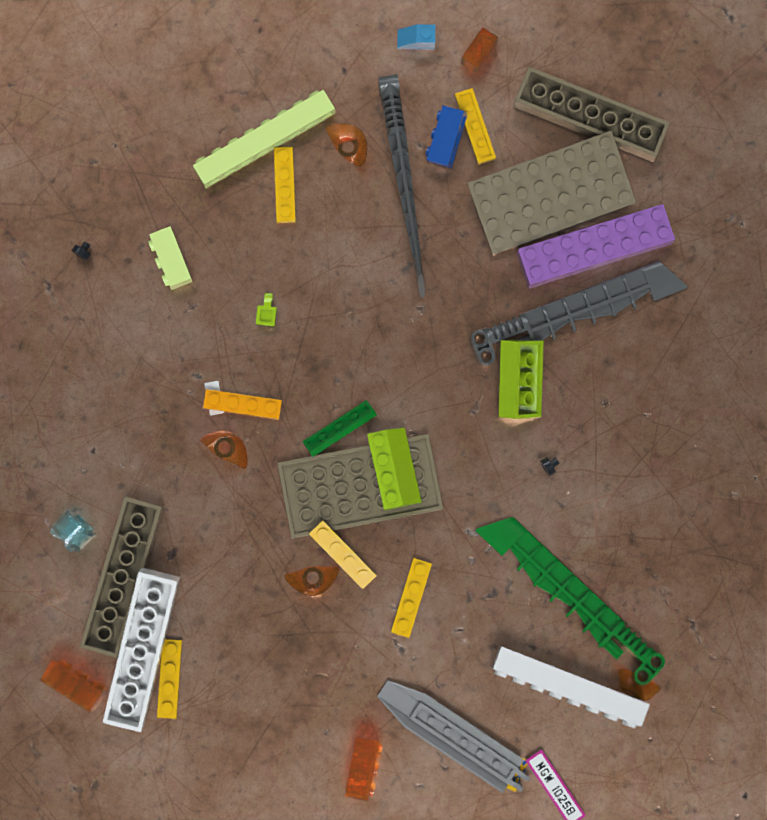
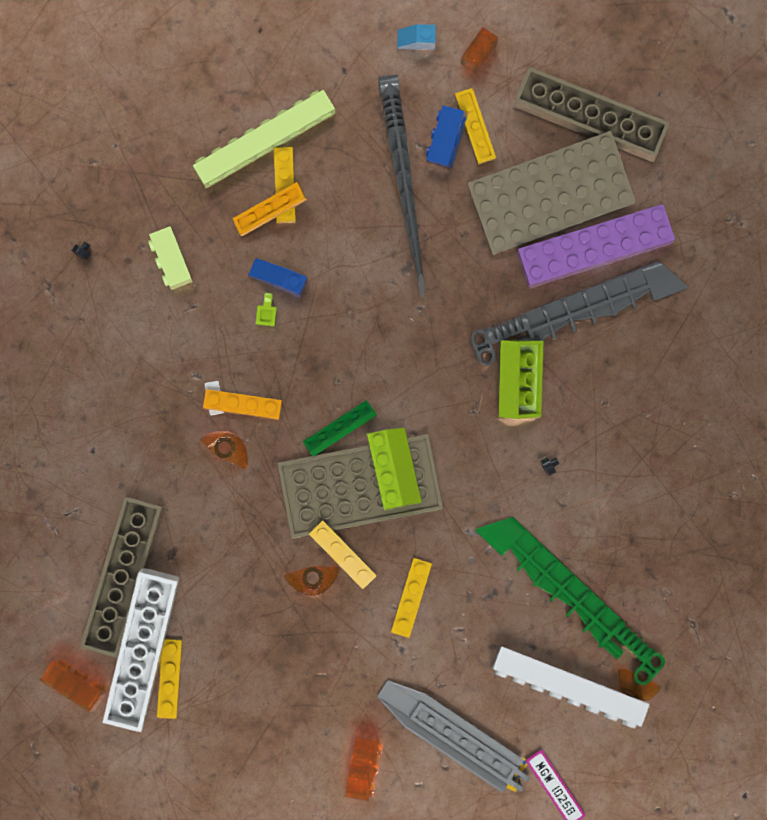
(73, 531): clear light blue brick -> none
(269, 209): none -> light orange plate
(278, 277): none -> blue slope
(341, 133): clear orange piece -> none

